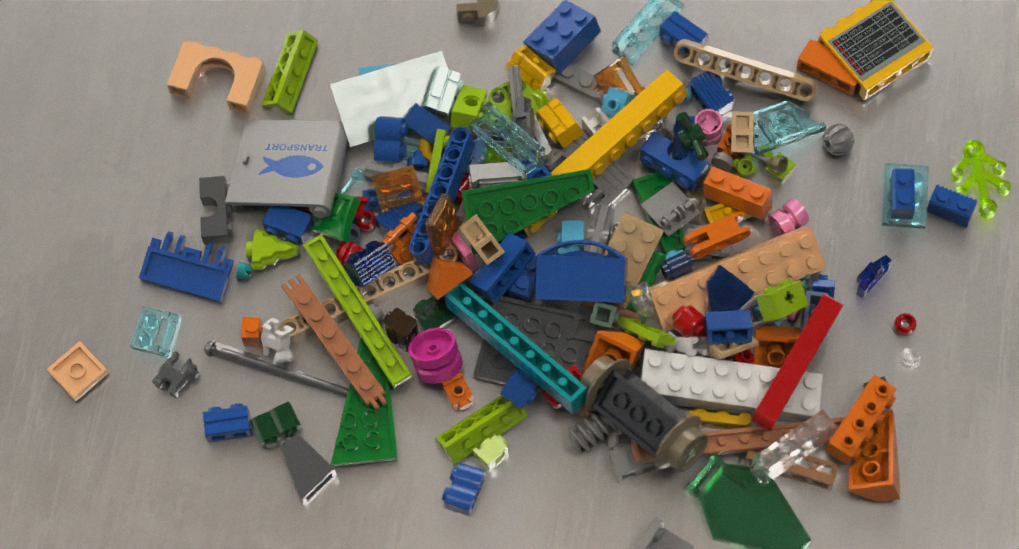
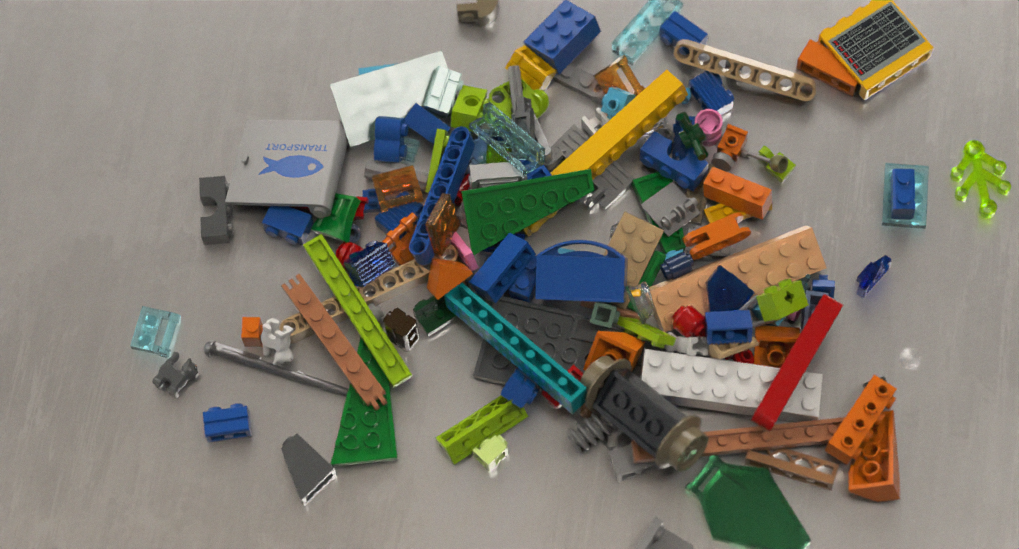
(77, 371): light nougat plate -> none
(185, 270): blue hinge -> none
(196, 59): light nougat arch -> none
(241, 271): teal hinge -> none
(268, 250): lime rock -> none
(275, 425): dark green brick -> none
(292, 71): lime fence -> none
(357, 174): clear light blue hand -> none
(366, 227): red plate -> none
(418, 161): blue tile -> none
(426, 148): yellow arm -> none
(435, 355): dark pink wheel -> none
(458, 401): orange brick -> none
(464, 488): blue brick -> none
(481, 239): tan brick -> none
(559, 122): yellow brick -> none
(572, 231): medium azure brick -> none
(600, 228): light grey piece -> none
(721, 419): yellow plate -> none
(742, 132): tan slope -> none
(742, 172): lime plate -> none
(782, 126): clear light blue wing -> none
(791, 216): bright pink wheel -> none
(792, 447): clear brick -> none
(838, 139): light grey piece -> none
(908, 318): red plate -> none
(951, 205): blue brick -> none

